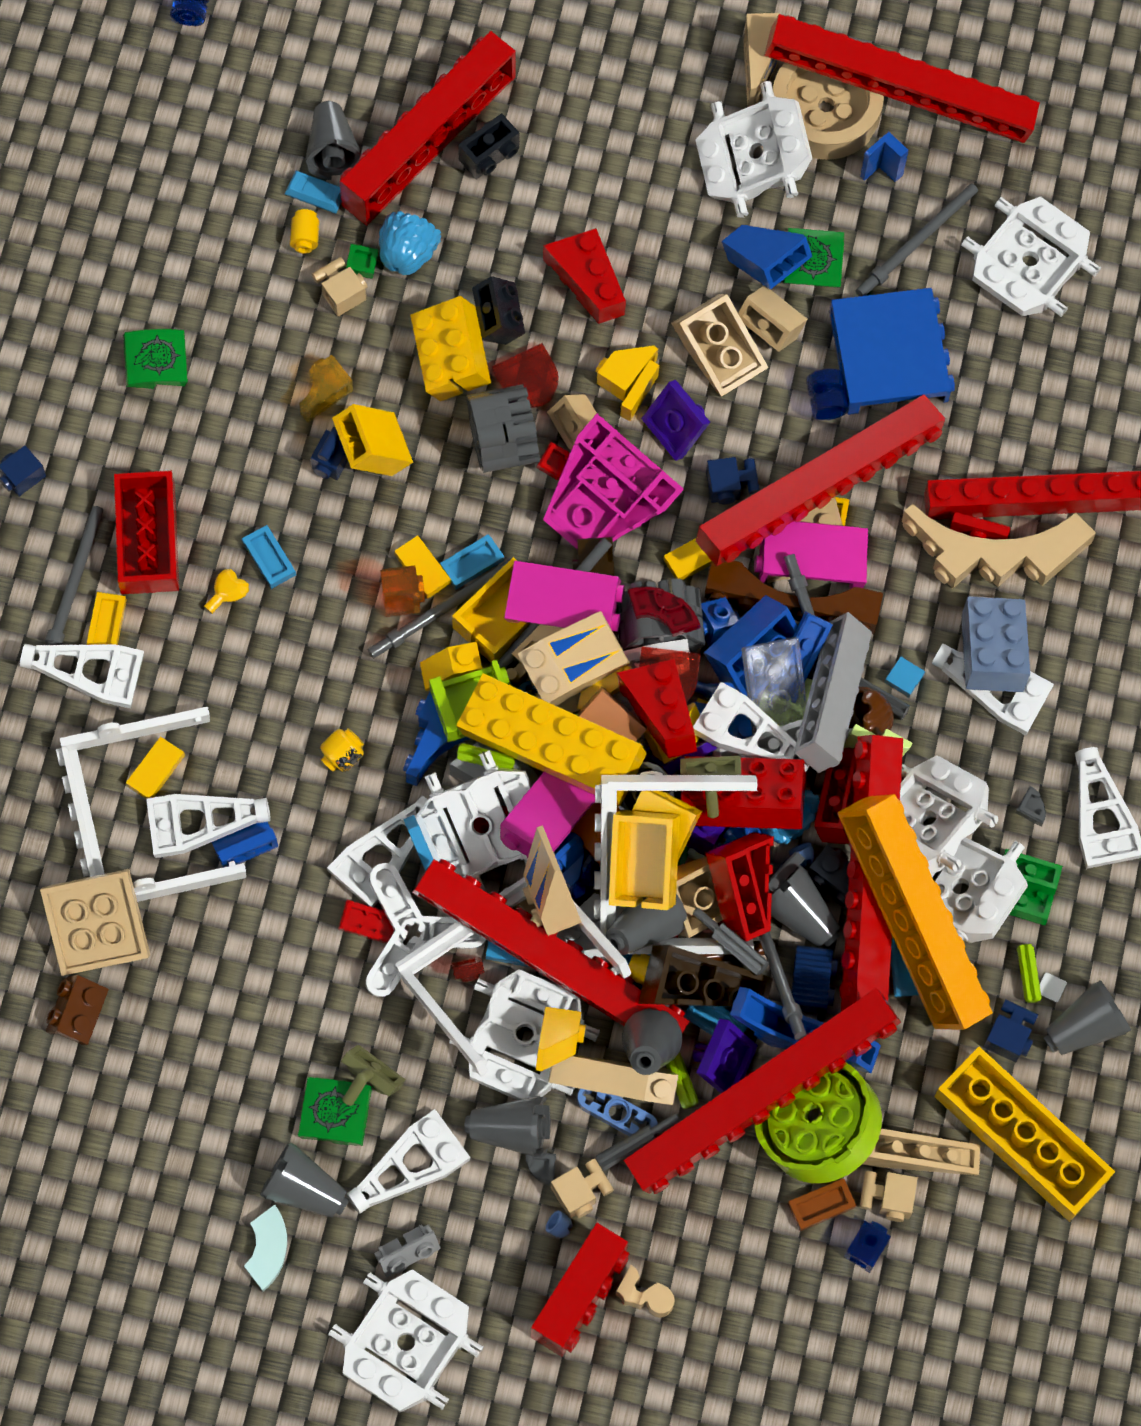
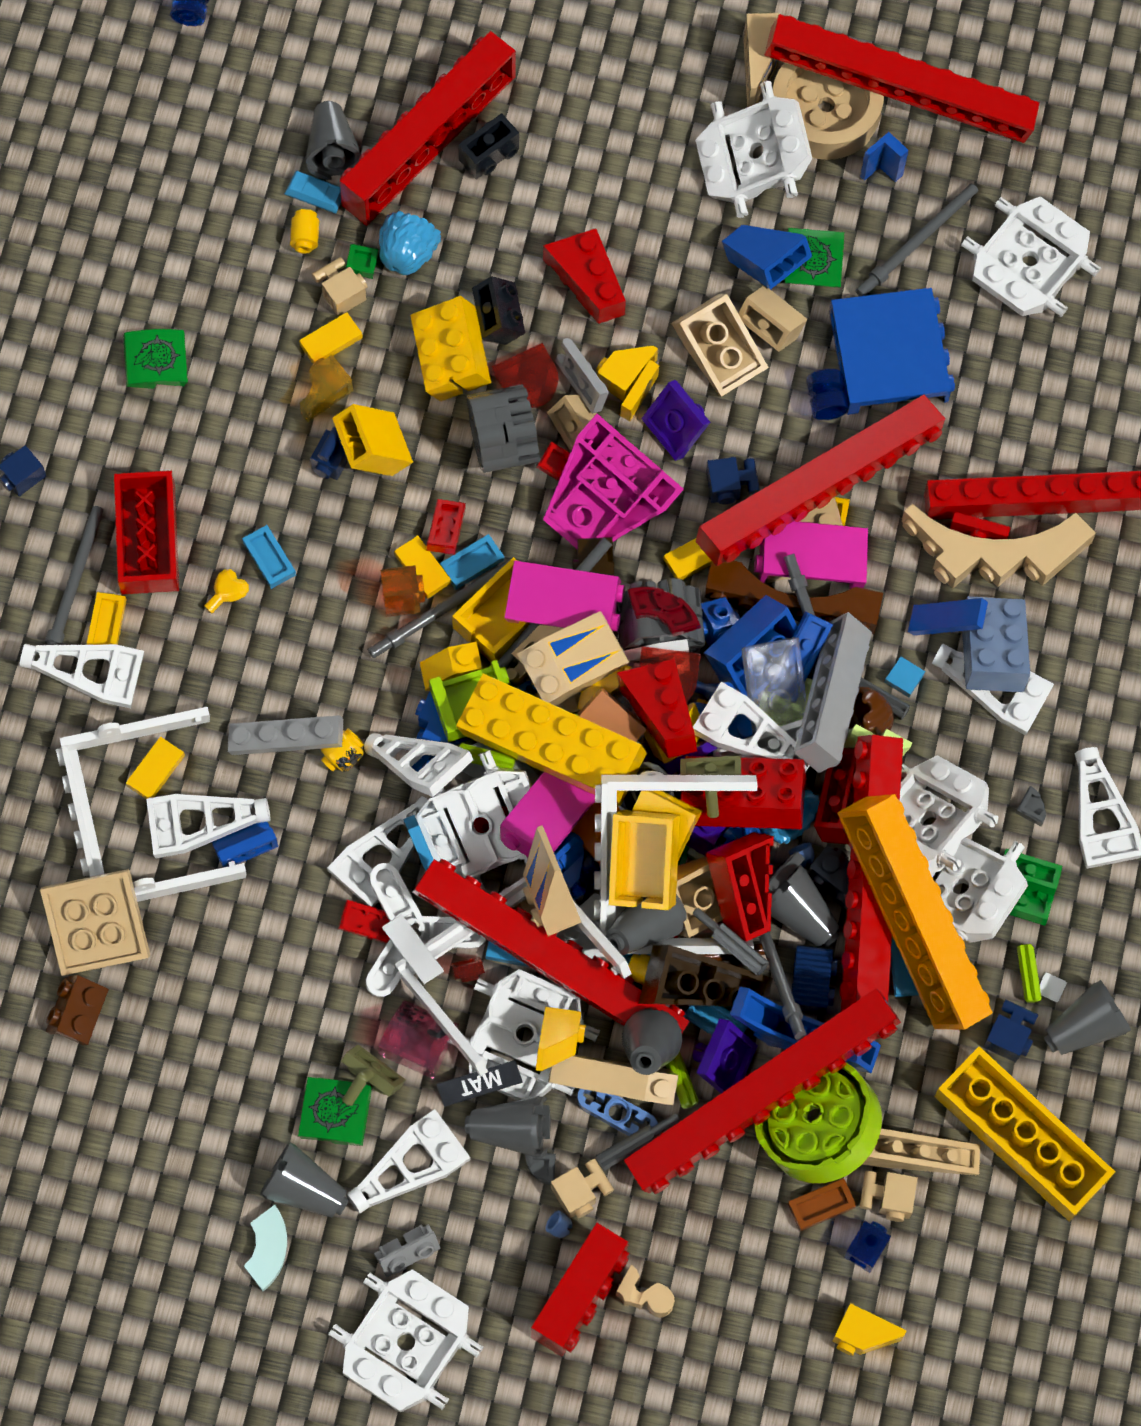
(285, 735): none -> light grey plate
(331, 338): none -> yellow tile
(413, 949): none -> white sticker
(415, 1040): none -> clear pink slope
(436, 774): none -> white plate
(446, 526): none -> red plate
(474, 1085): none -> black sticker
(582, 376): none -> light grey hinge
(865, 1332): none -> yellow slope
(948, 616): none -> blue tile

